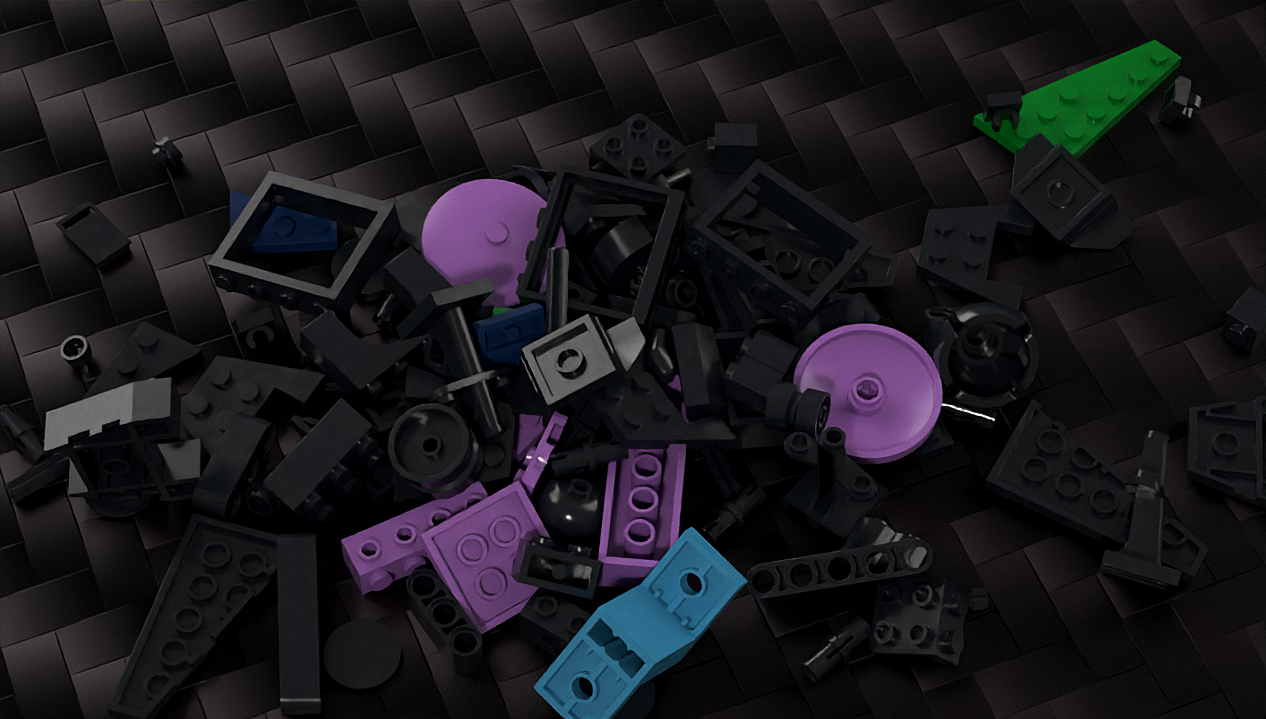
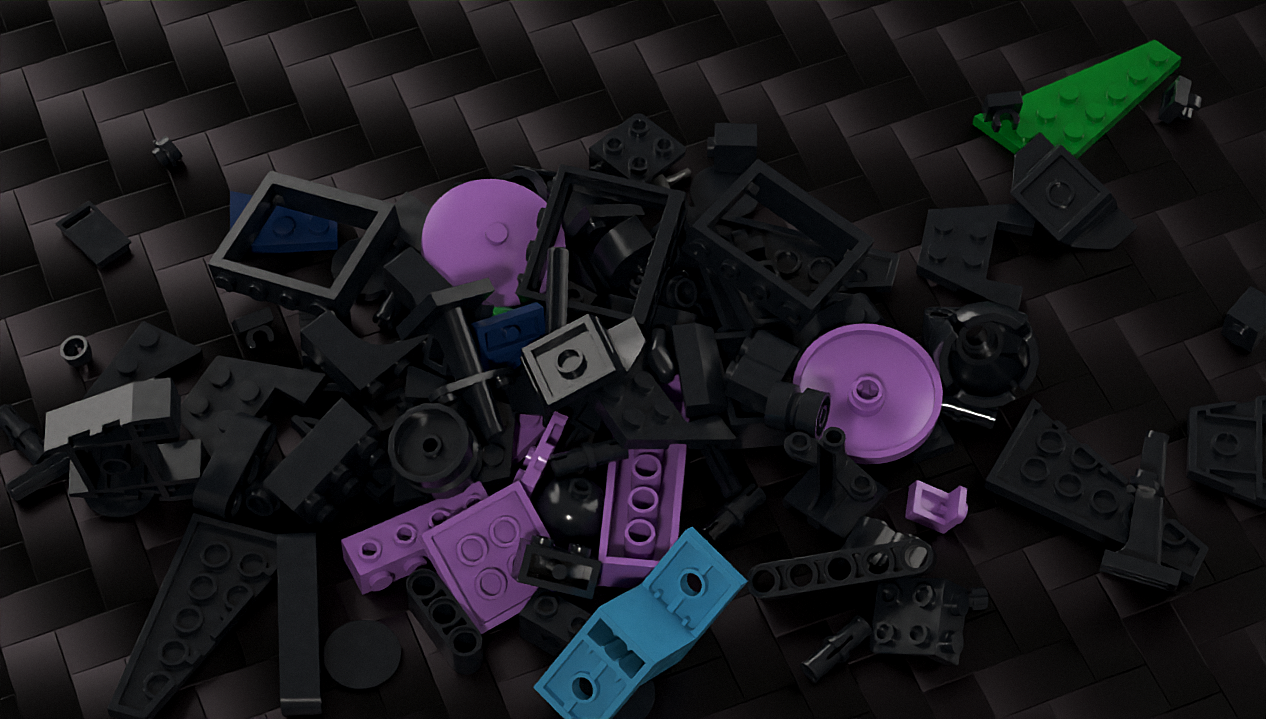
(935, 507): none -> medium lavender bracket

